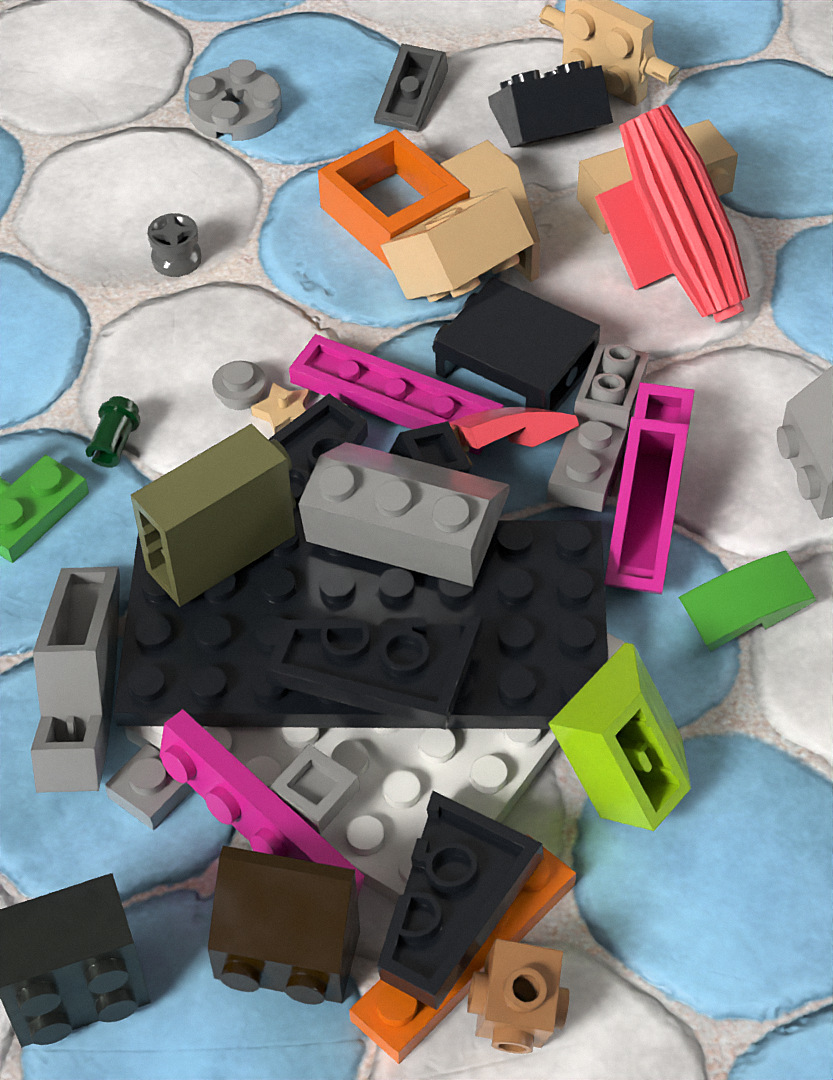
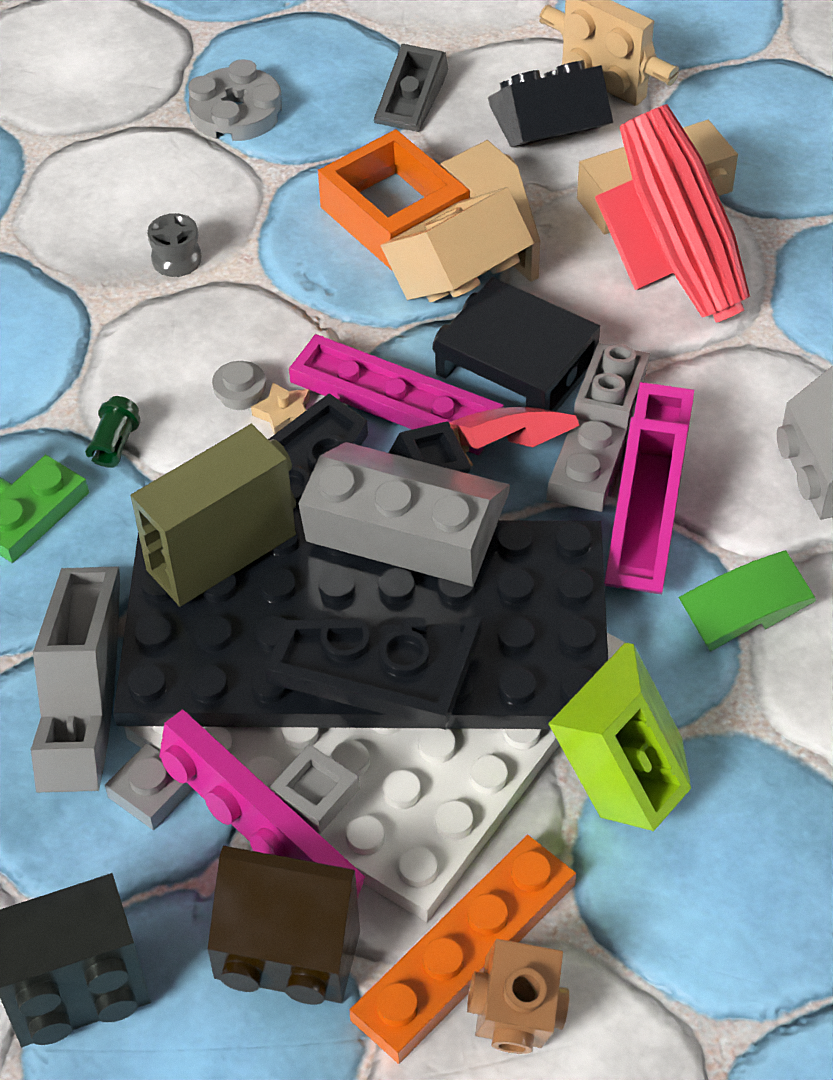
(455, 896): black wing -> none

